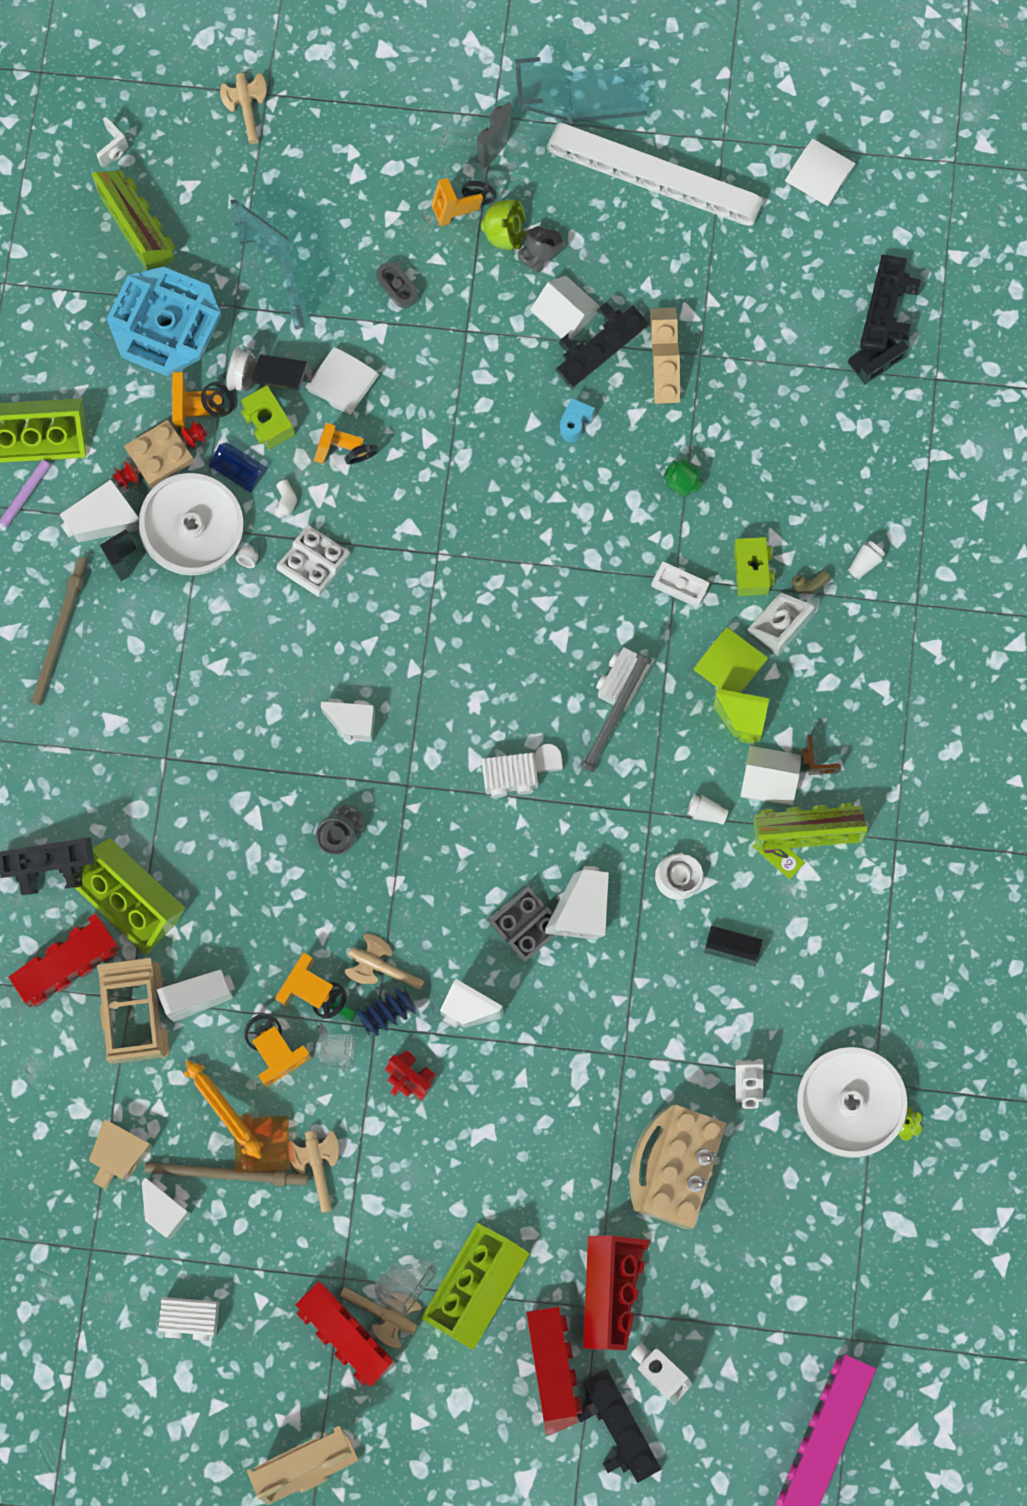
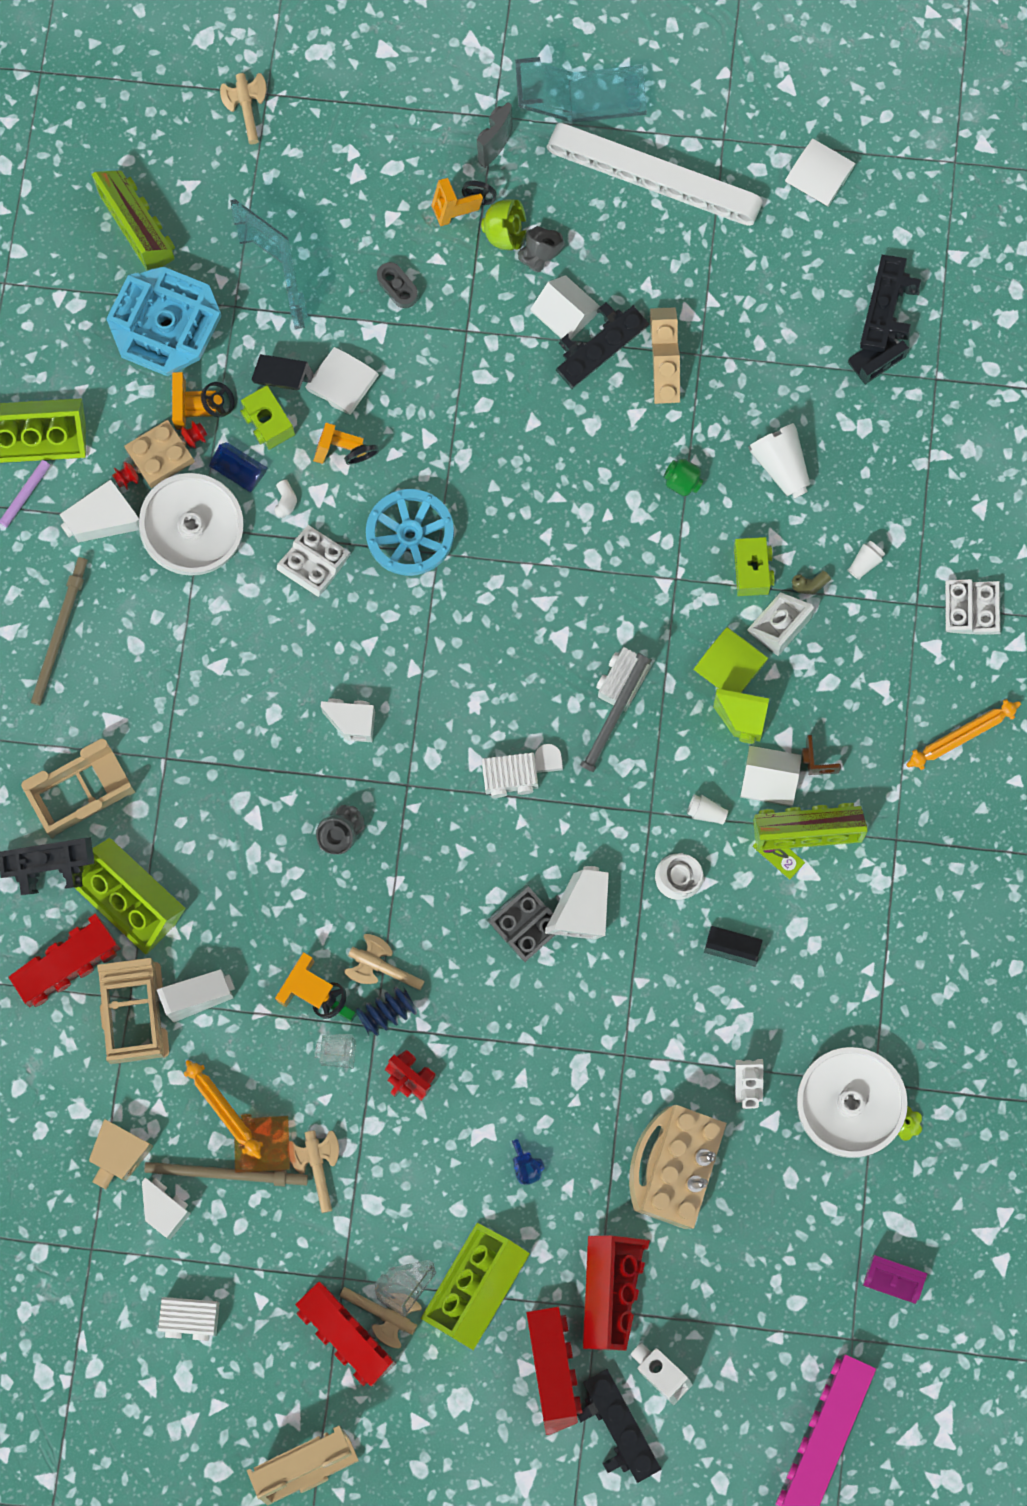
(109, 772): none -> tan piece
(115, 148): white bracket -> none
(116, 549): black panel -> none
(241, 370): white piece -> none
(247, 557): white hinge -> none
(274, 1050): light orange piece -> none
(409, 526): none -> medium azure wheel
(468, 1007): white slope -> none
(527, 1169): none -> clear blue piece
(574, 418): medium azure leg -> none
(680, 584): white plate -> none
(783, 460): none -> white cone
(894, 1279): none -> magenta hinge
(963, 734): none -> light orange wheel
(972, 607): none -> white slope

